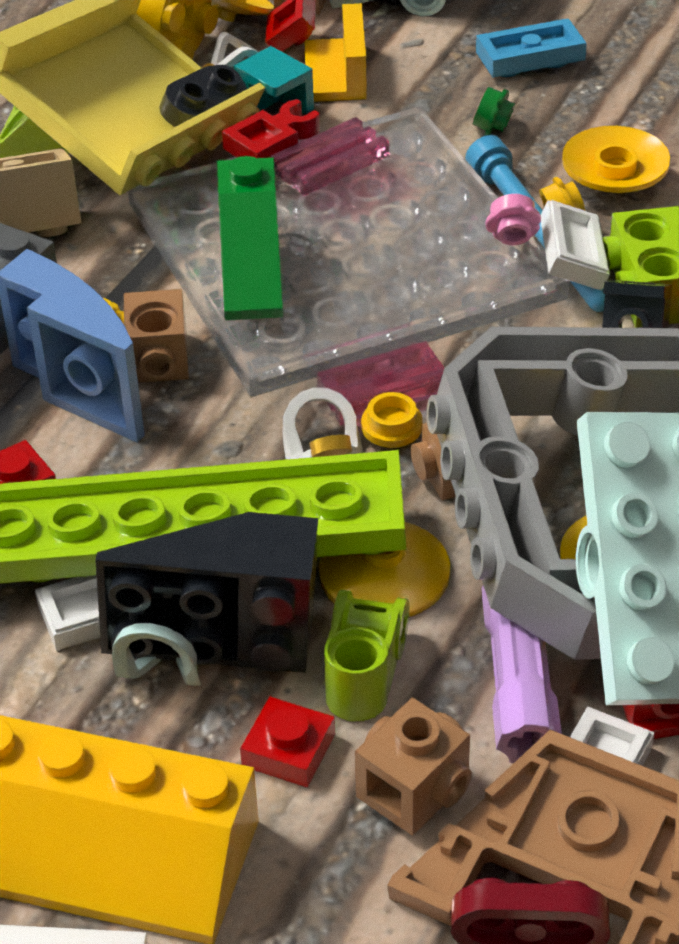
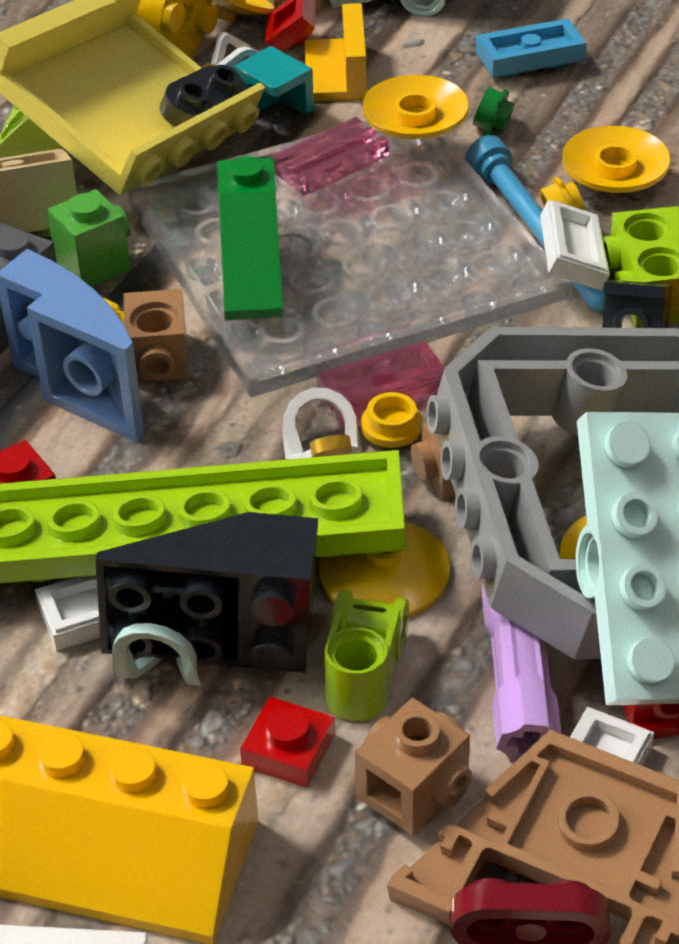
(90, 237): none -> bright green brick
(268, 134): red plate -> none
(415, 106): none -> yellow dish
(513, 219): bright pink plate -> none

